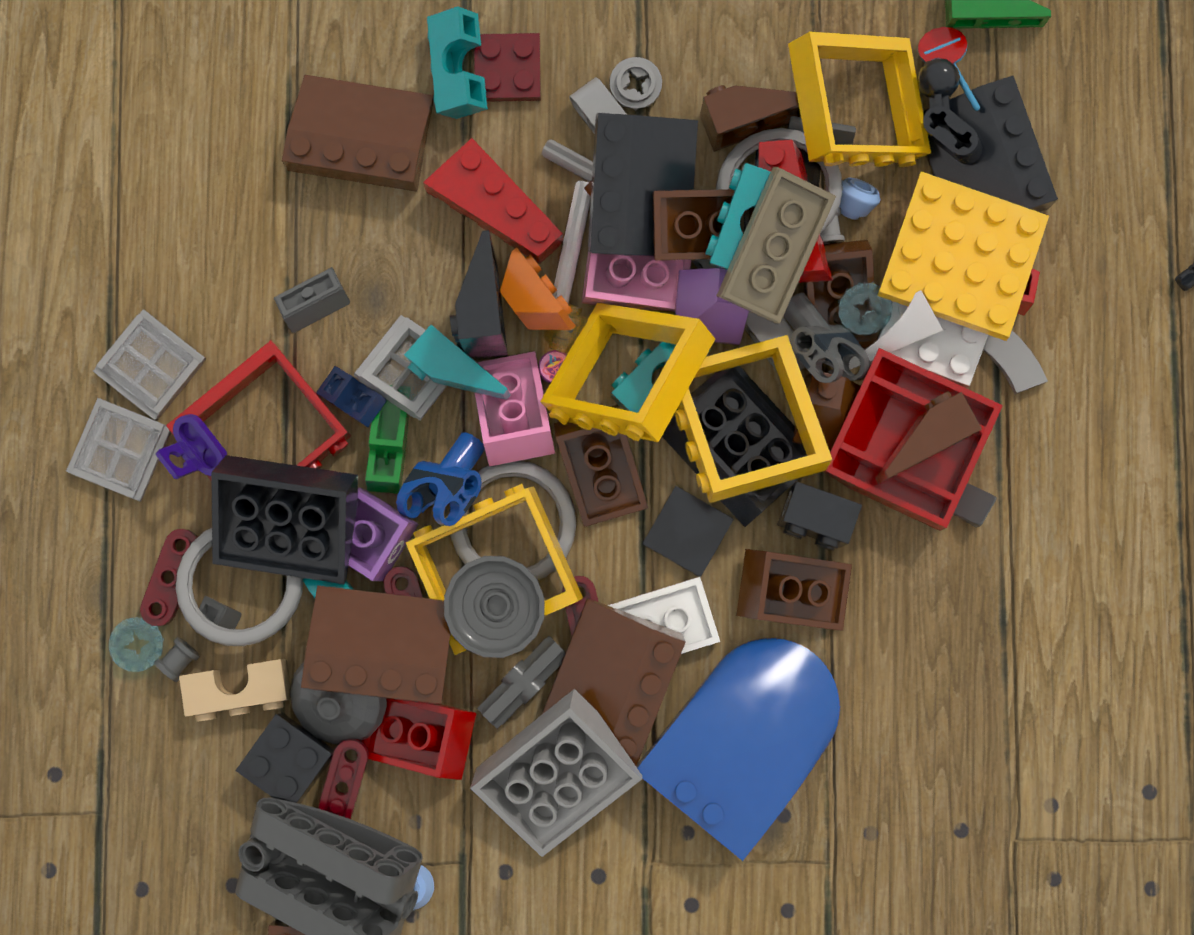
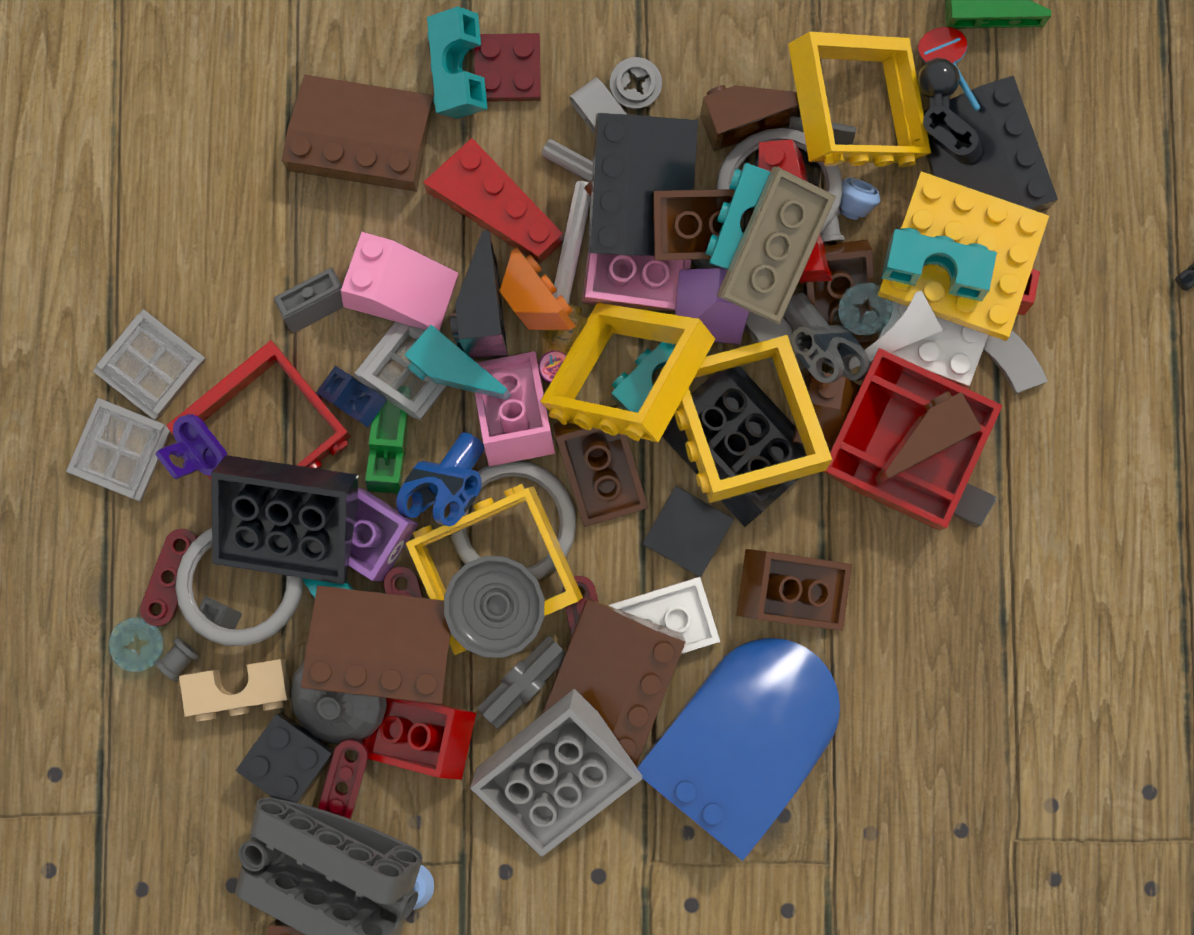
(397, 283): none -> bright pink slope
(819, 516): black brick -> none
(967, 265): none -> teal arch

